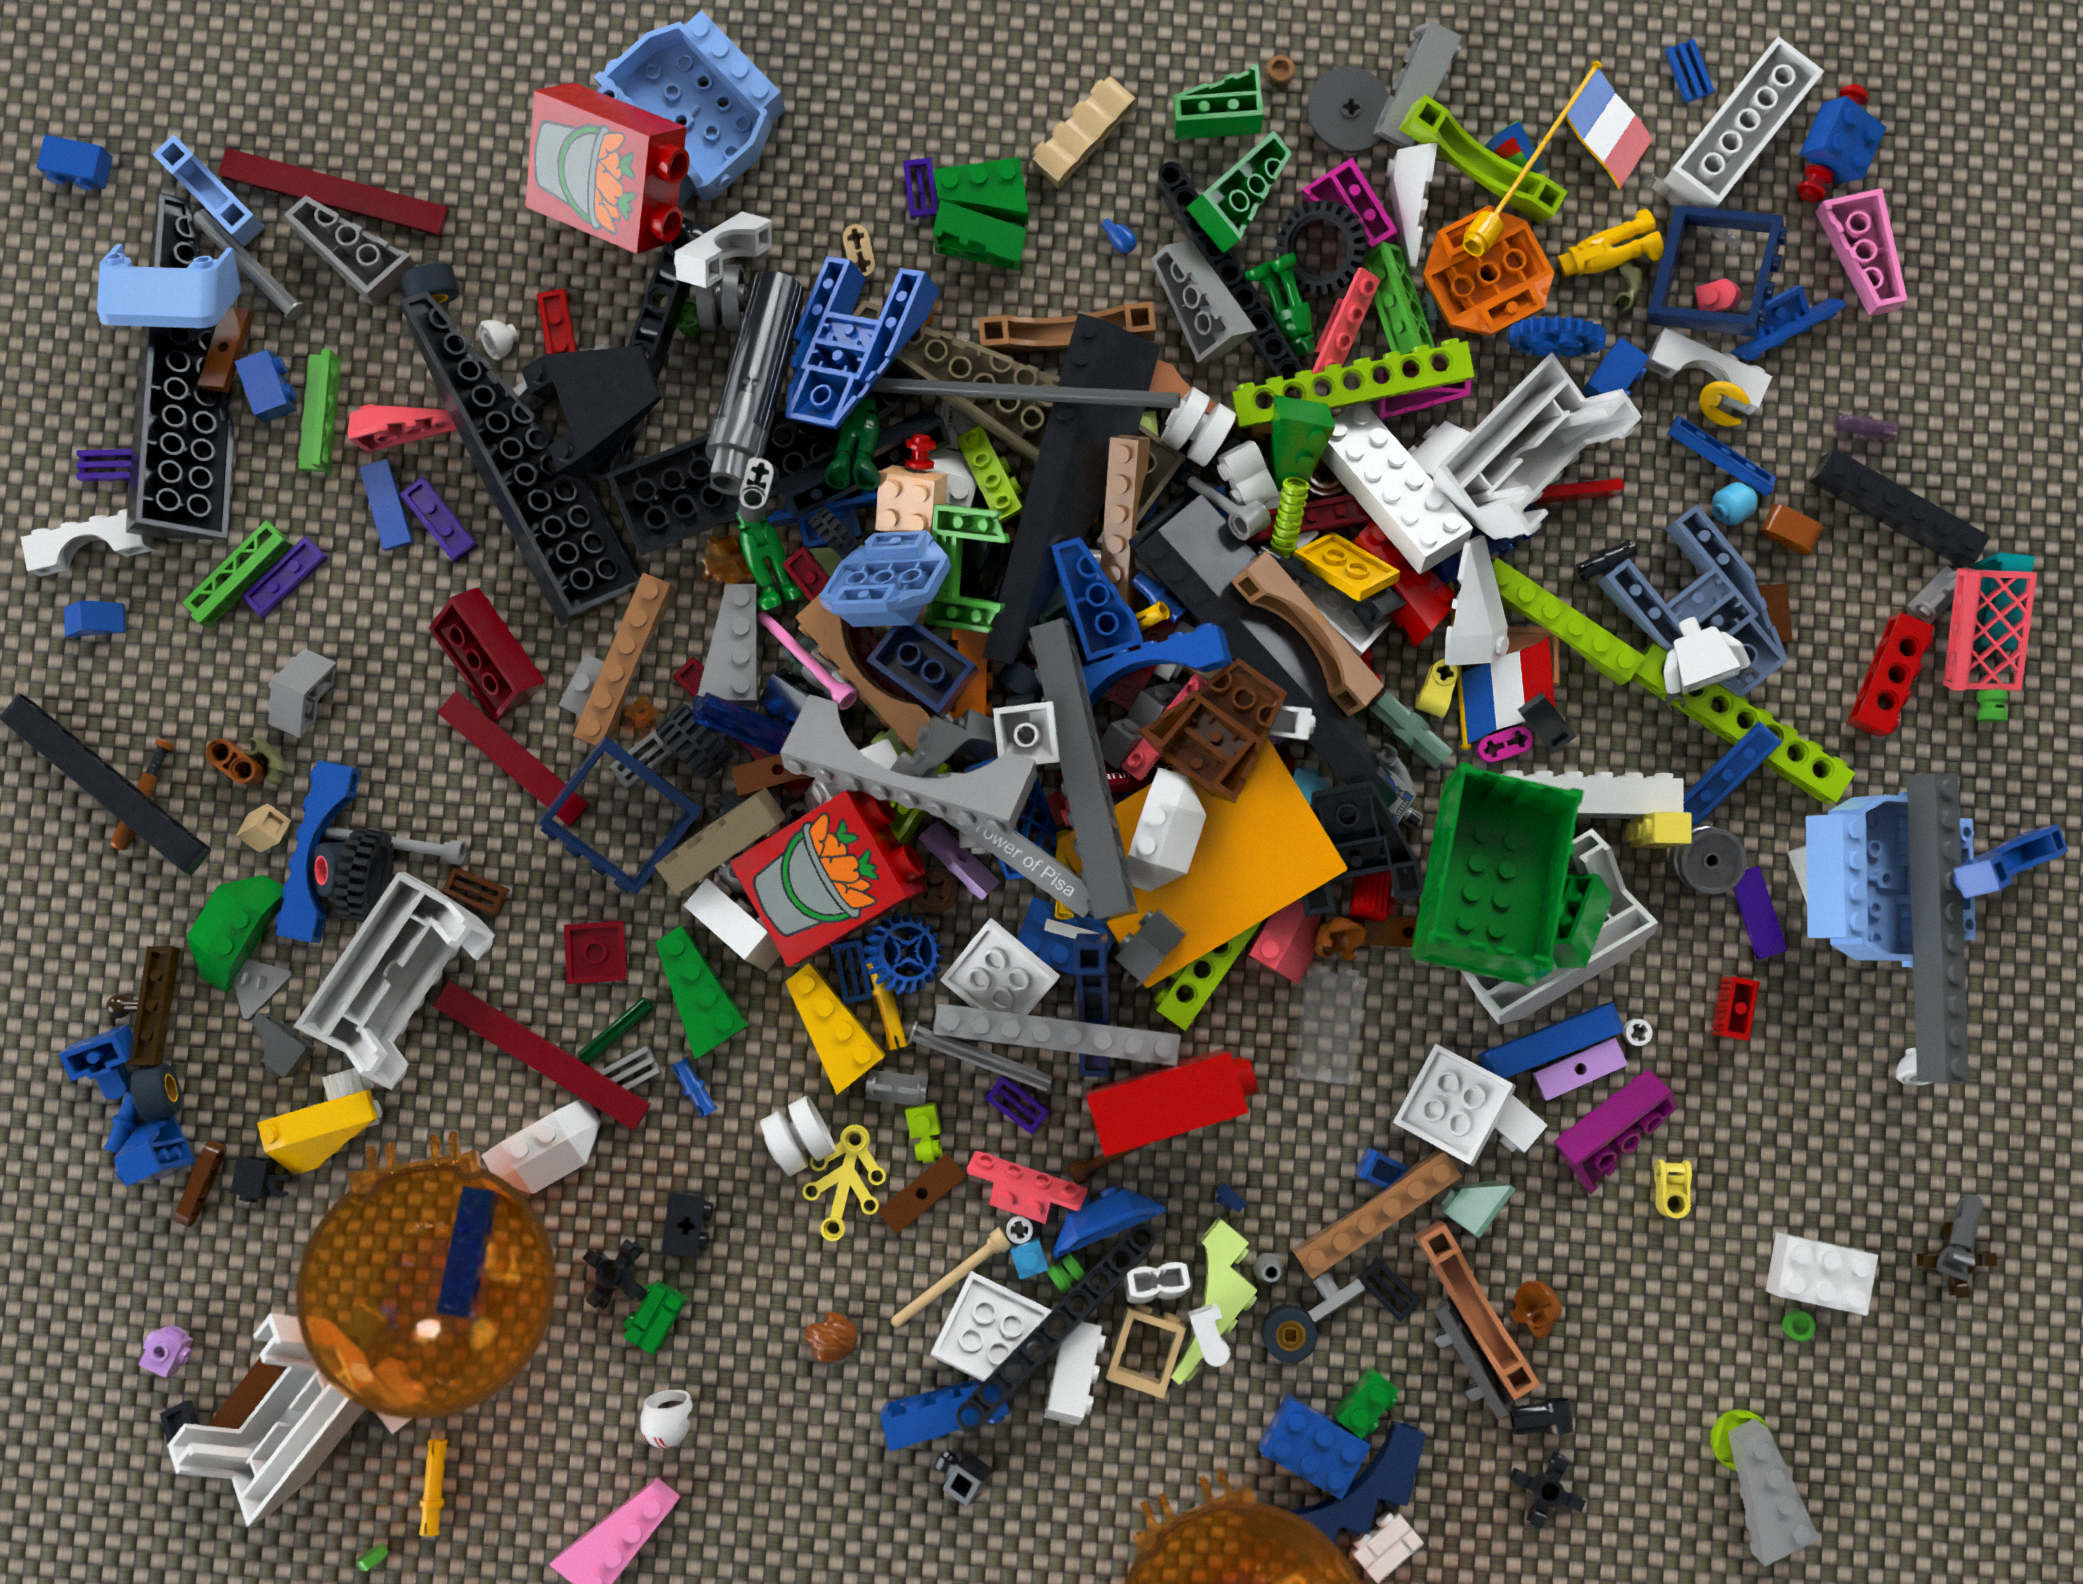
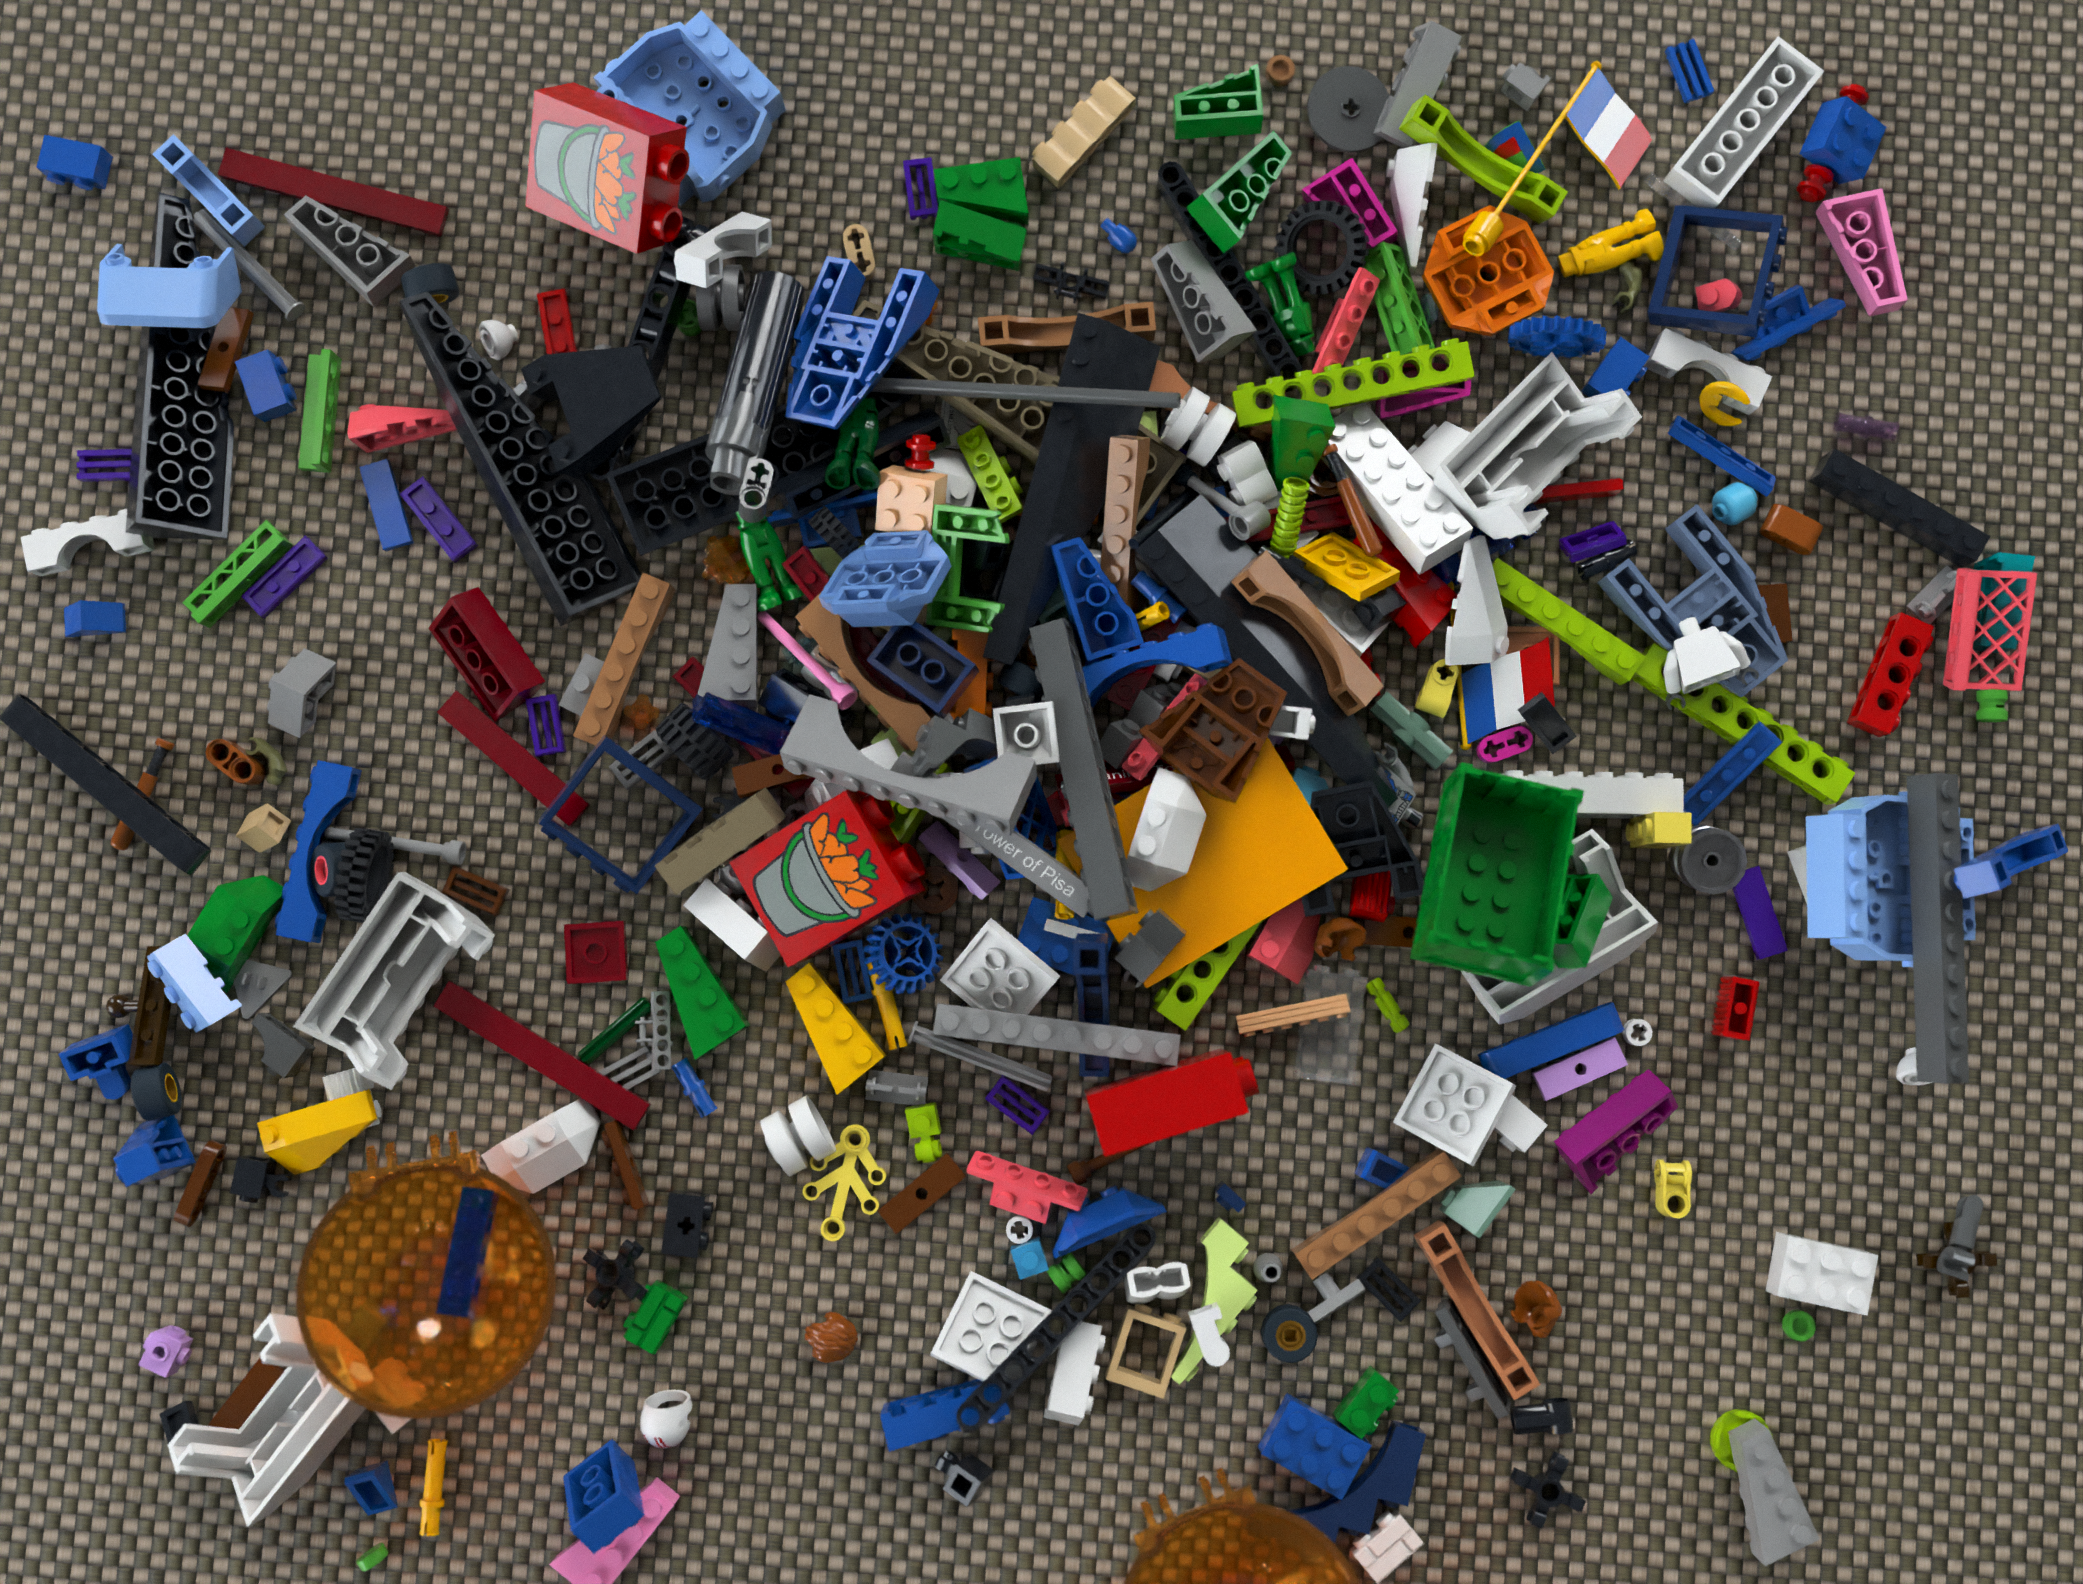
(123, 1124): blue pin -> none
(190, 983): none -> light blue wedge
(373, 1488): none -> blue slope
(550, 750): none -> dark purple tile
(603, 1496): none -> blue brick
(624, 1165): none -> reddish brown tile
(656, 1021): none -> light grey piece
(996, 1243): tan piece -> none
(1061, 283): none -> black piece
(1291, 1014): none -> light nougat piece
(1353, 505): none -> dark orange piece
(1387, 1005): none -> lime axle
(1523, 85): none -> light grey brick
(1592, 541): none -> dark purple tile

